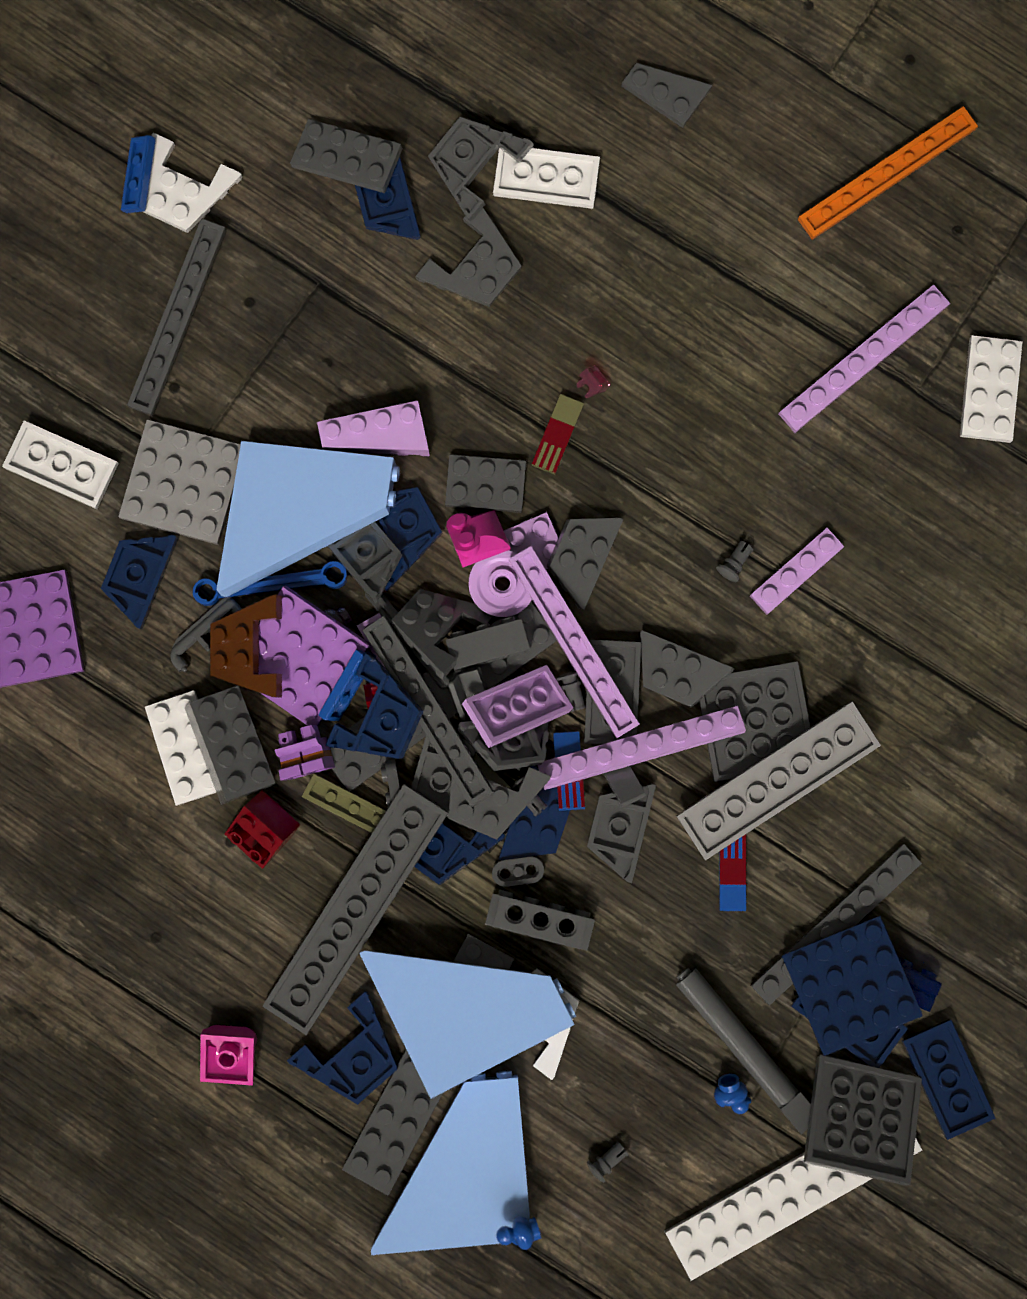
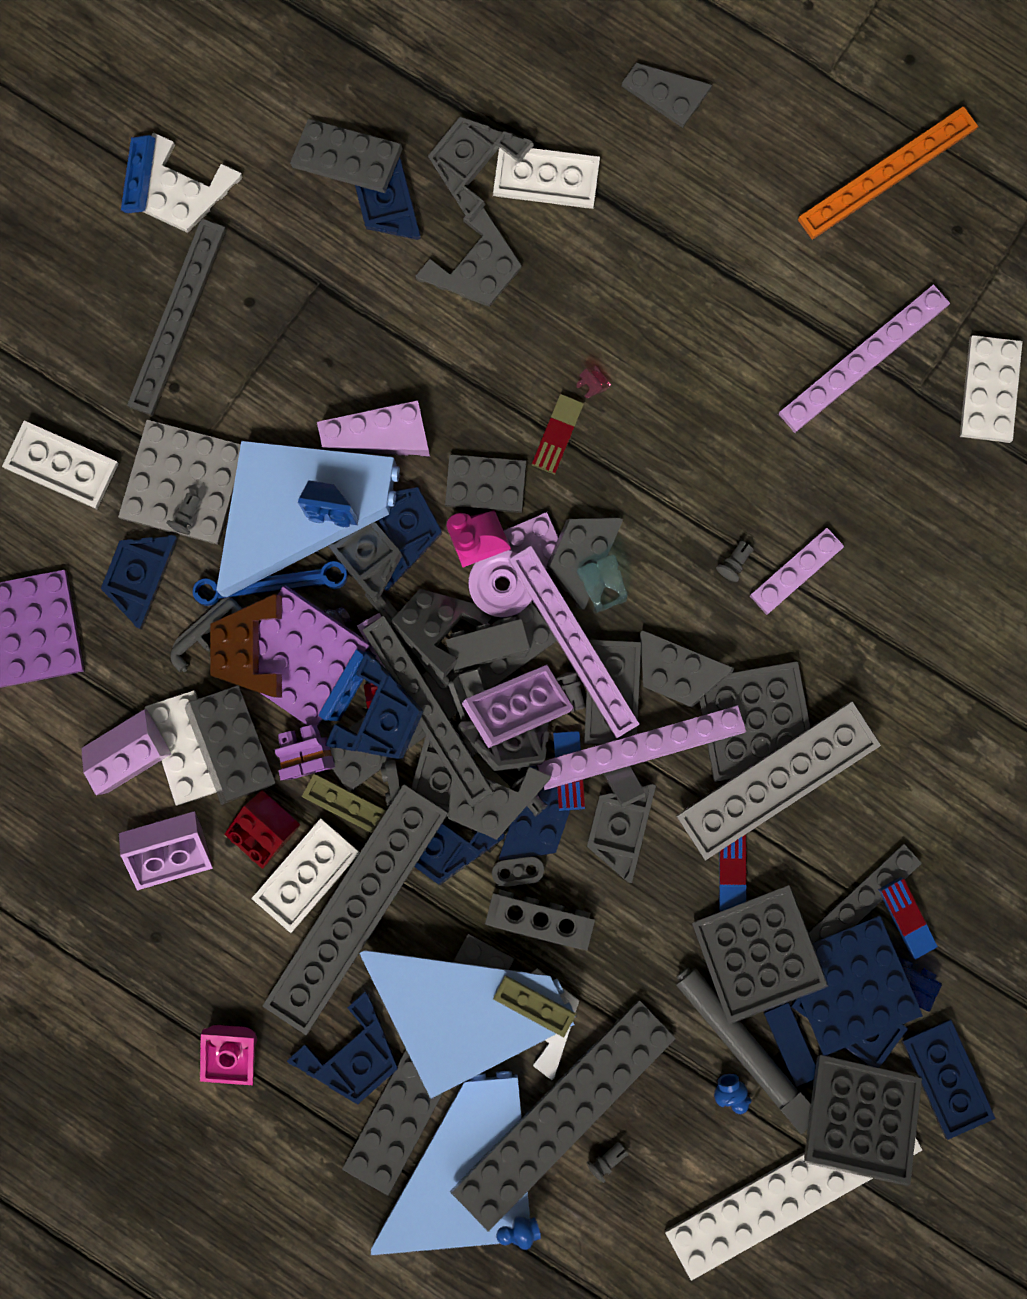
(123, 753): none -> lavender slope
(165, 850): none -> lavender slope
(185, 514): none -> dark grey pin
(306, 875): none -> white plate
(325, 502): none -> blue slope
(534, 1006): none -> olive tile
(562, 1115): none -> dark grey plate
(603, 575): none -> clear light blue piece
(760, 954): none -> dark grey plate
(791, 1044): none -> dark blue tile
(908, 918): none -> tile

